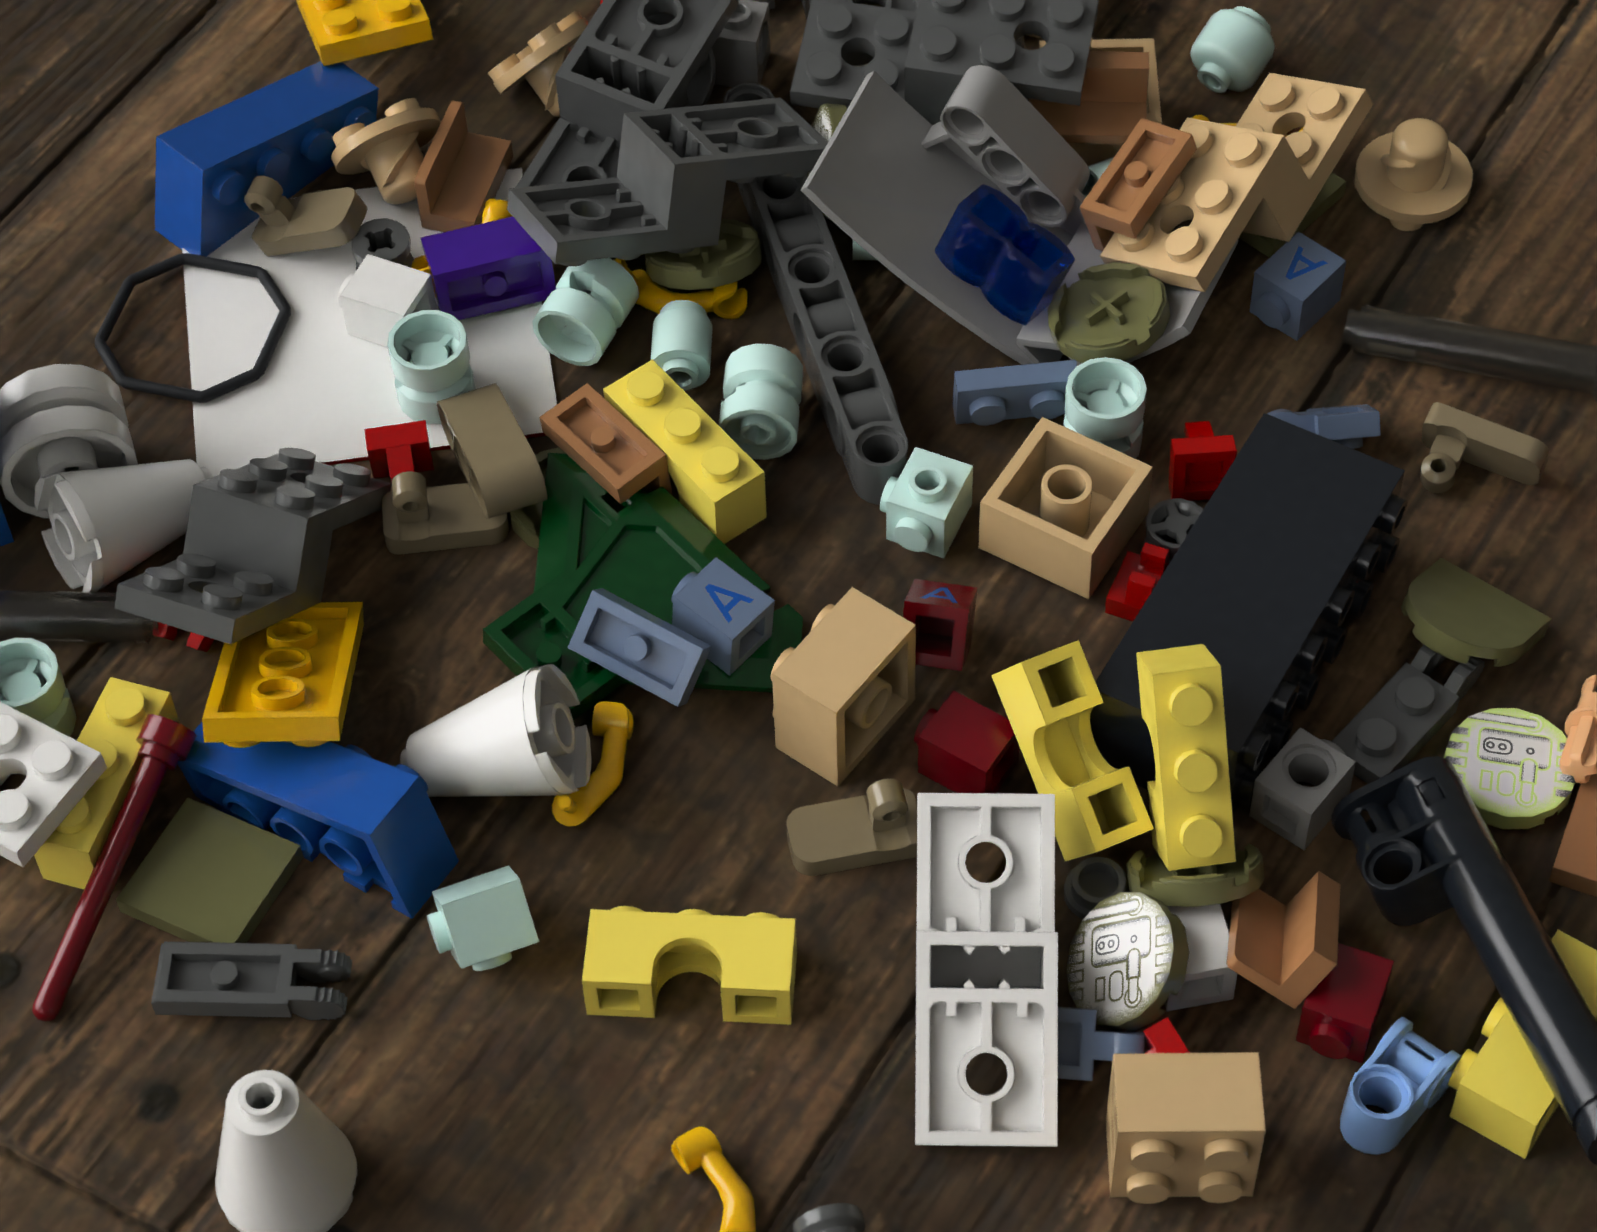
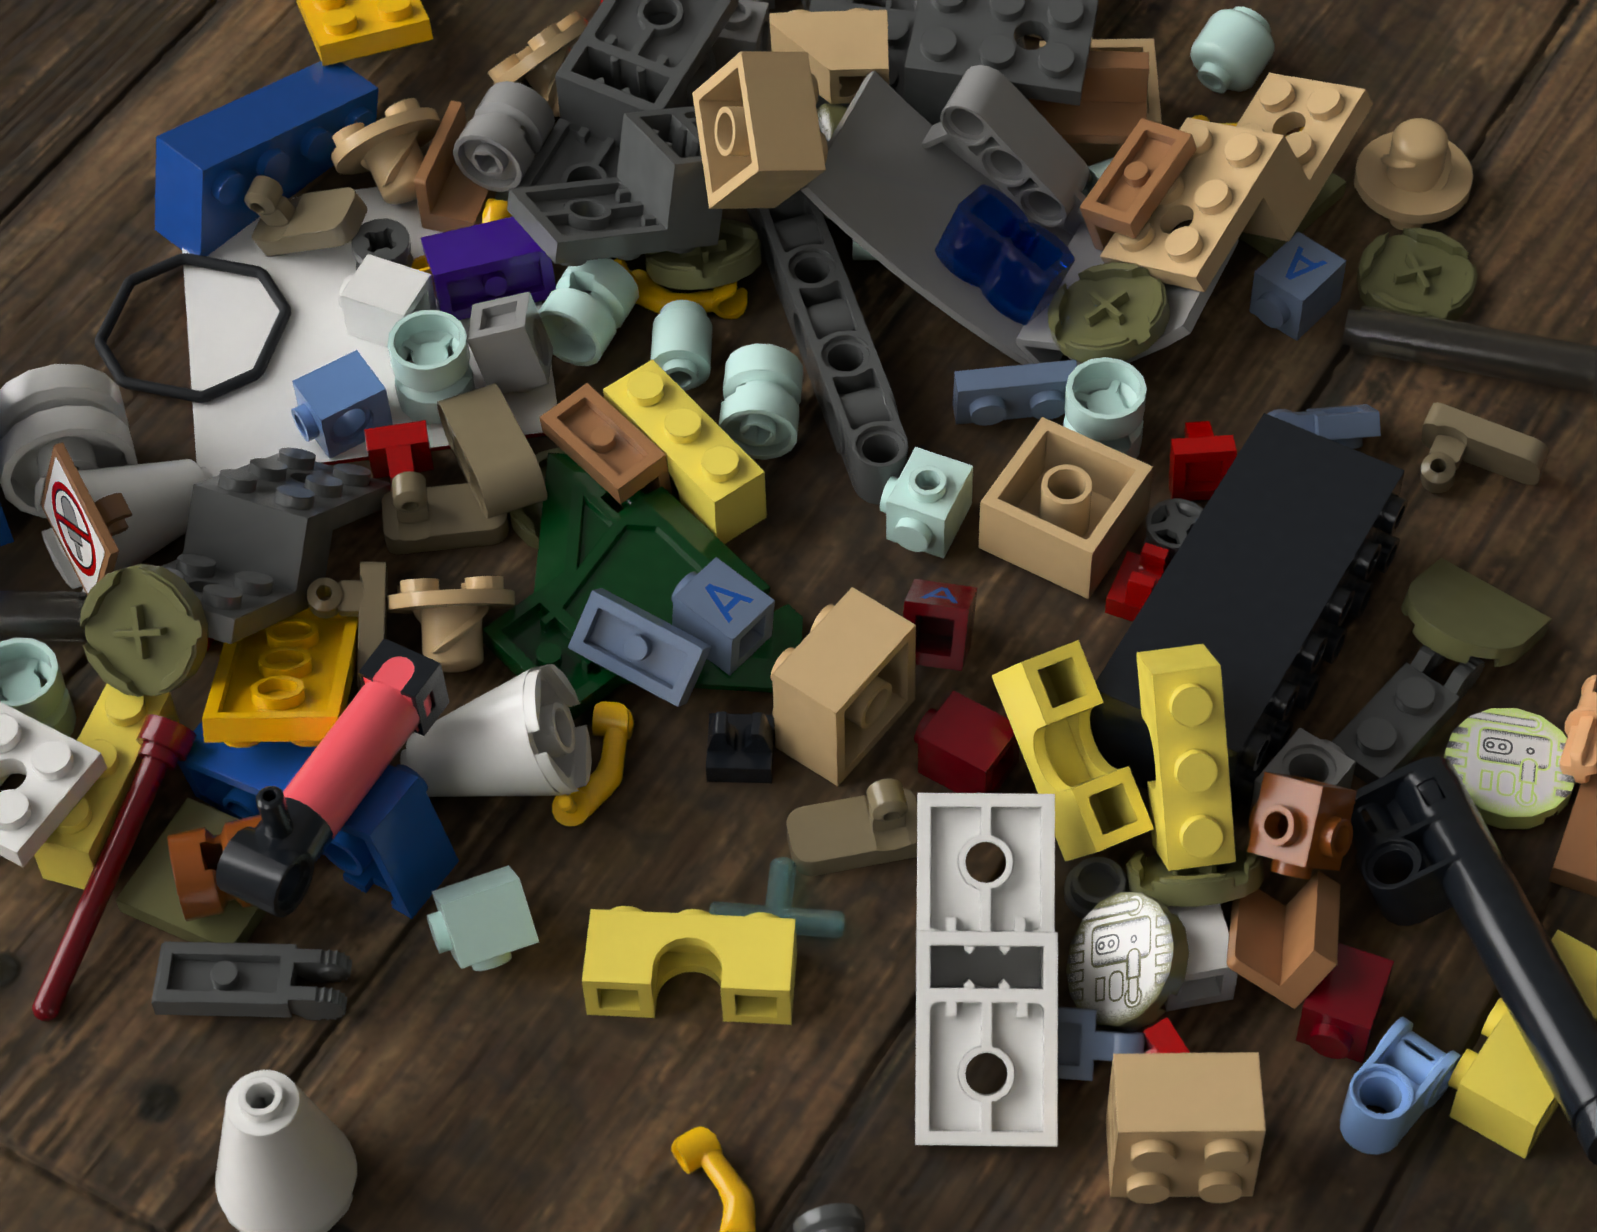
(79, 523): none -> piece
(144, 630): none -> olive tile
(194, 867): none -> dark orange wheel
(277, 858): none -> piece
(340, 403): none -> medium blue brick
(359, 599): none -> dark tan piece
(451, 616): none -> tan plate
(503, 136): none -> light grey wheel
(510, 343): none -> light grey brick
(740, 748): none -> black tile
(759, 129): none -> tan brick
(779, 902): none -> clear light blue piece
(839, 46): none -> tan slope
(1301, 824): none -> dark orange brick
(1417, 274): none -> olive tile

